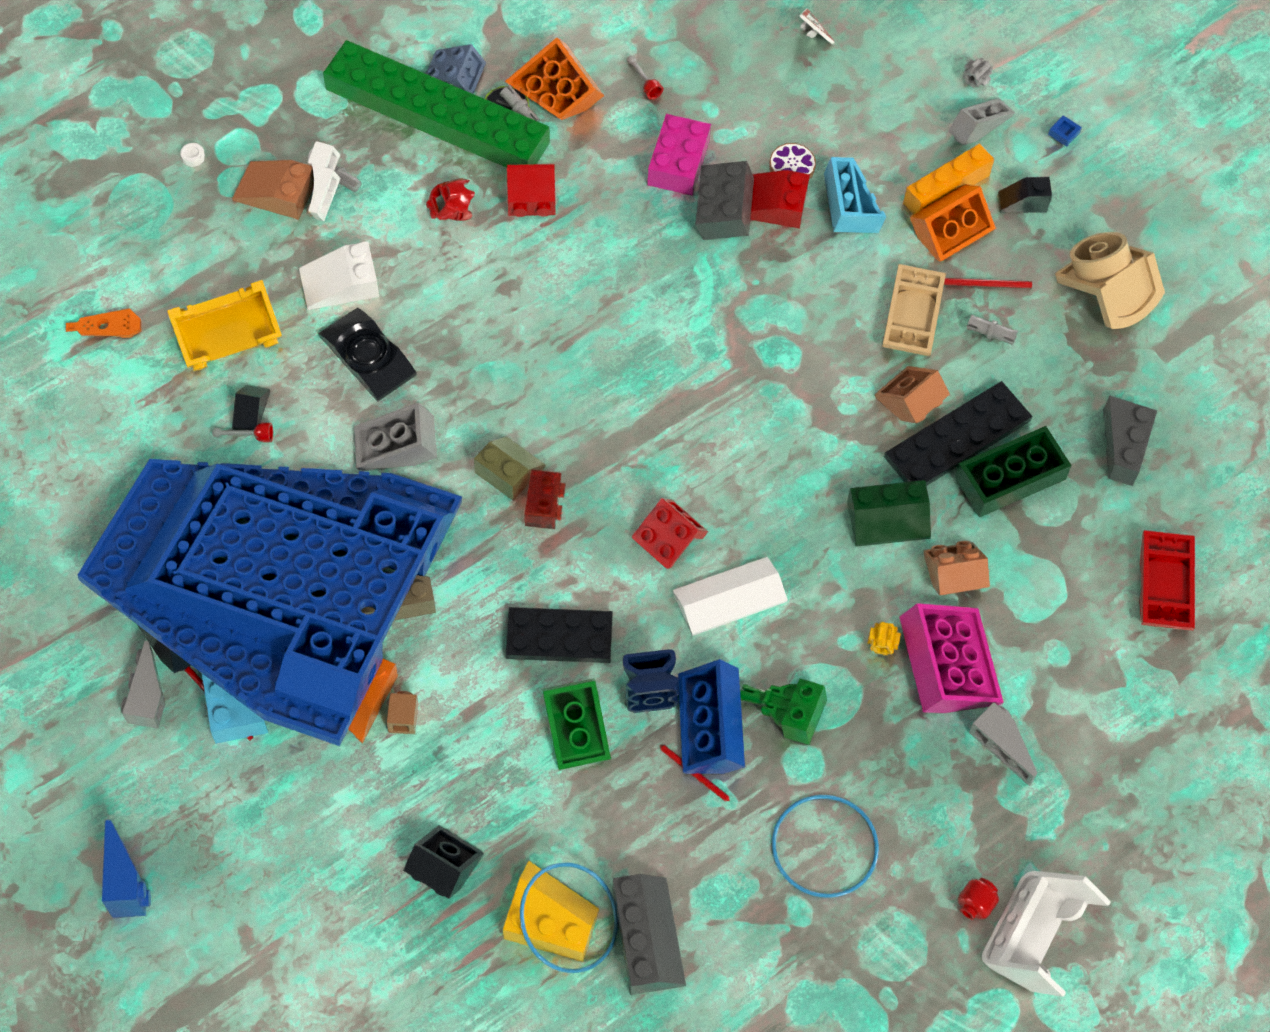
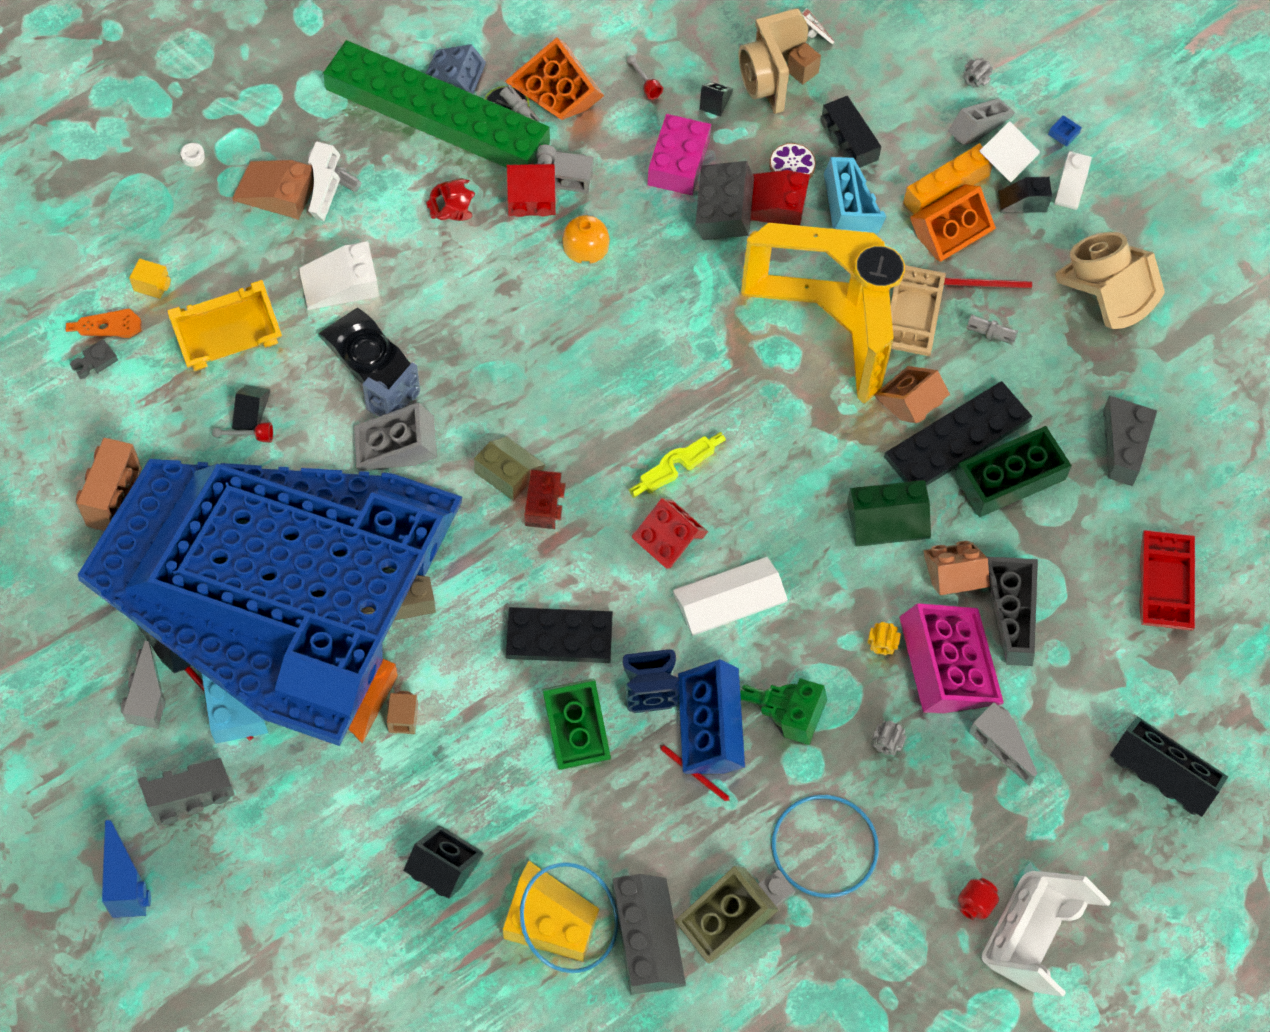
(95, 357): none -> dark grey plate
(107, 482): none -> nougat brick
(150, 278): none -> yellow brick
(187, 791): none -> dark grey wedge
(384, 401): none -> sand blue bracket
(571, 170): none -> light grey hinge
(586, 239): none -> light orange cylinder
(687, 457): none -> neon yellow piece
(714, 97): none -> black slope
(726, 914): none -> olive slope
(764, 61): none -> tan piece
(777, 888): none -> light grey plate
(803, 63): none -> medium nougat brick
(850, 131): none -> black brick
(852, 305): none -> yellow window
(879, 268): none -> black tile
(889, 738): none -> light grey gear
(1010, 151): none -> white sticker
(1014, 604): none -> dark grey wedge
(1073, 180): none -> white slope
(1168, 767): none -> black slope

